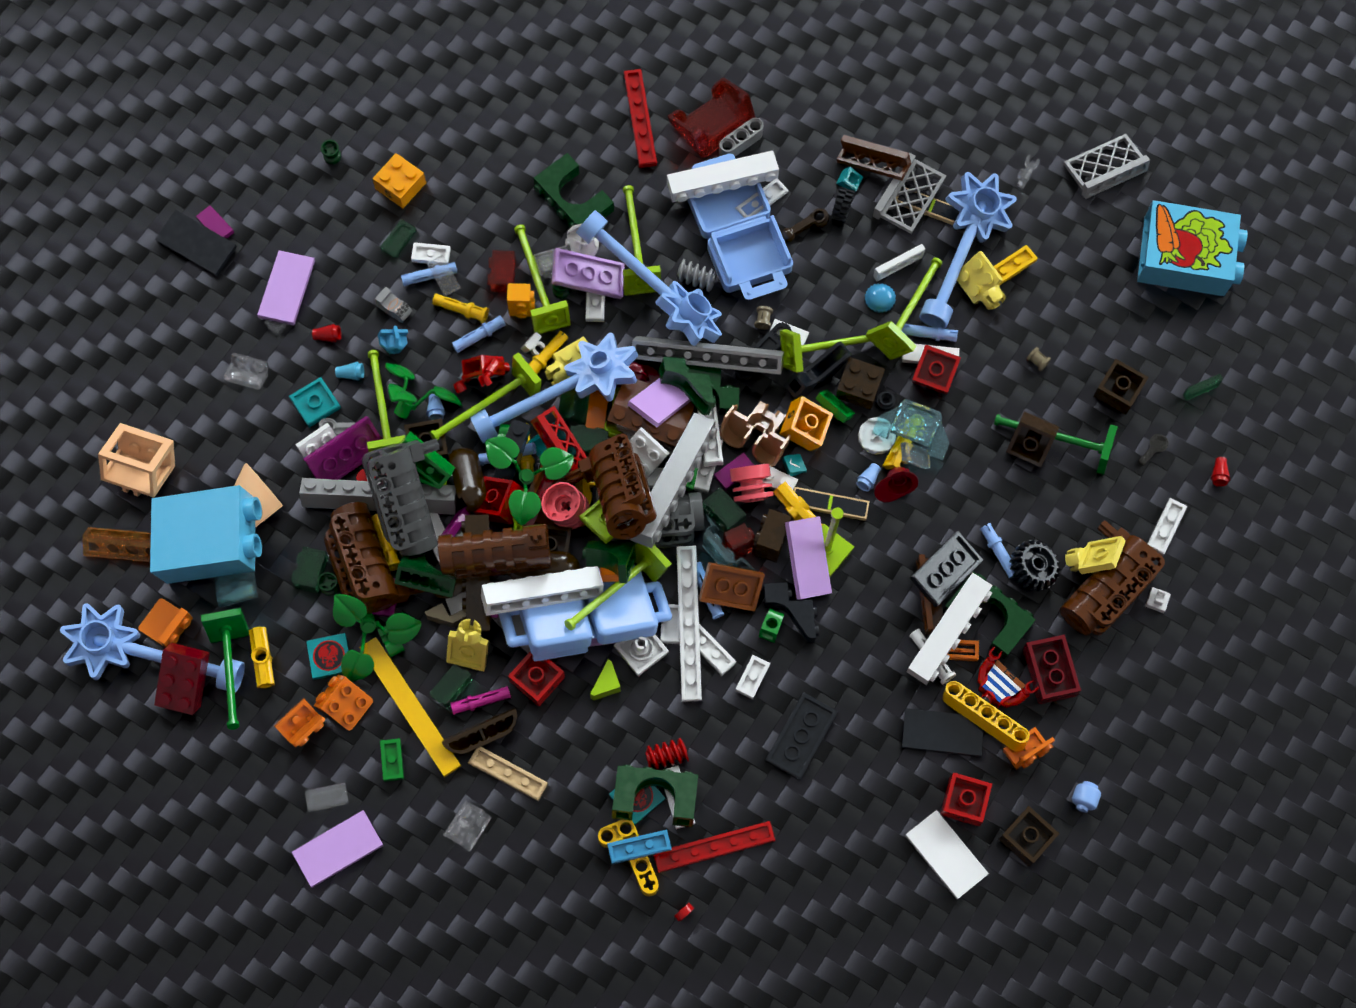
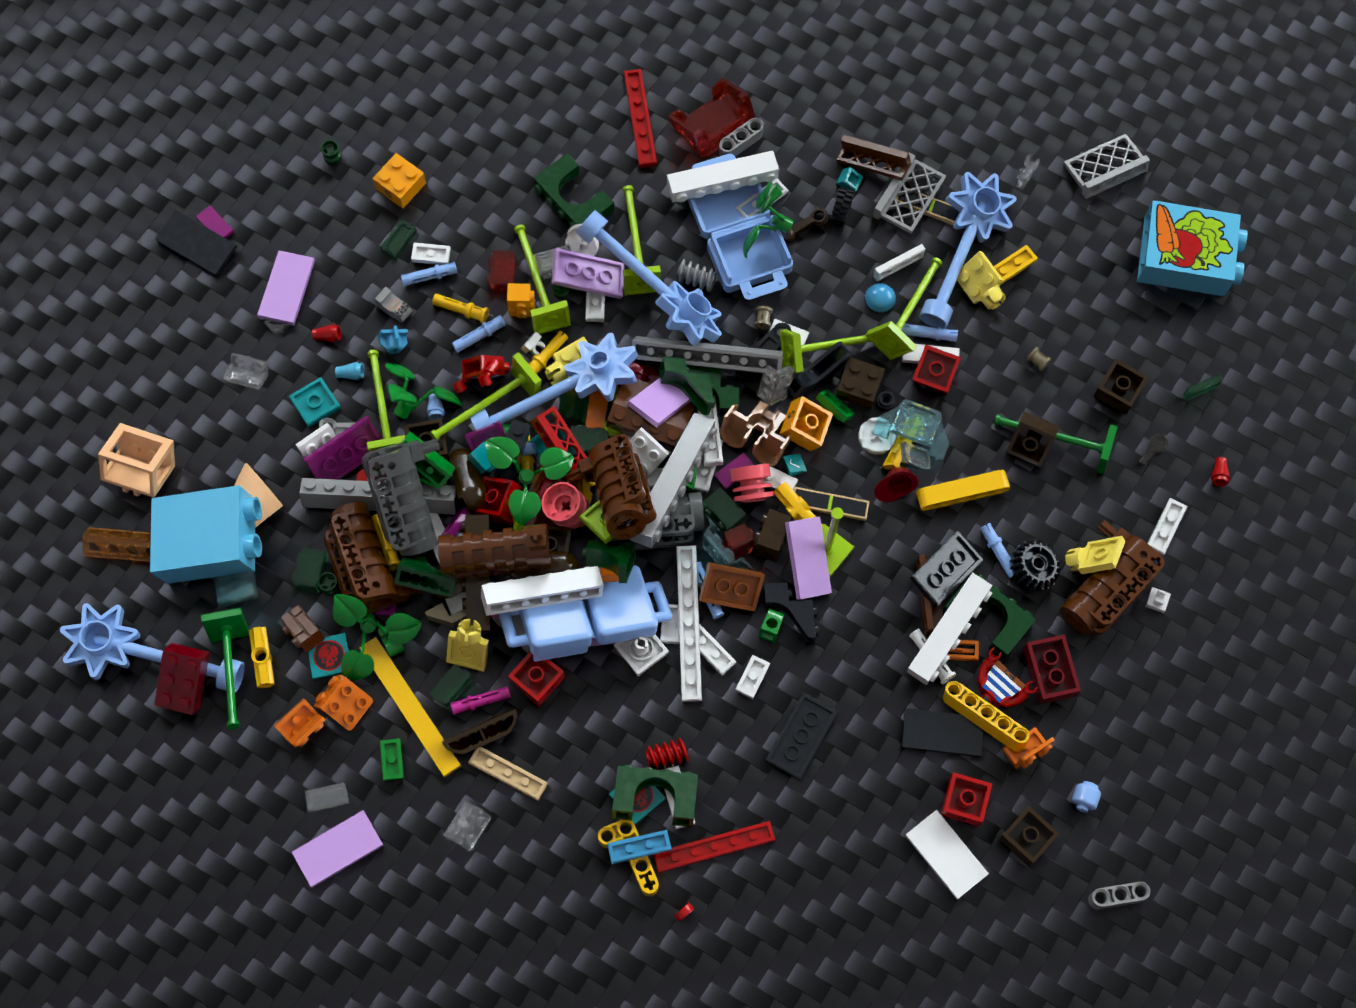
(165, 623): orange bracket -> none
(302, 629): none -> reddish brown brick
(443, 275): clear tile -> none
(479, 459): none -> teal brick
(480, 435): none -> magenta tile
(607, 683): lime slope -> none
(647, 559): lime tile -> none
(775, 384): none -> clear bracket
(779, 220): none -> green plant
(868, 478): light blue cone -> none
(963, 490): none -> yellow beam
(1127, 890): none -> light grey beam

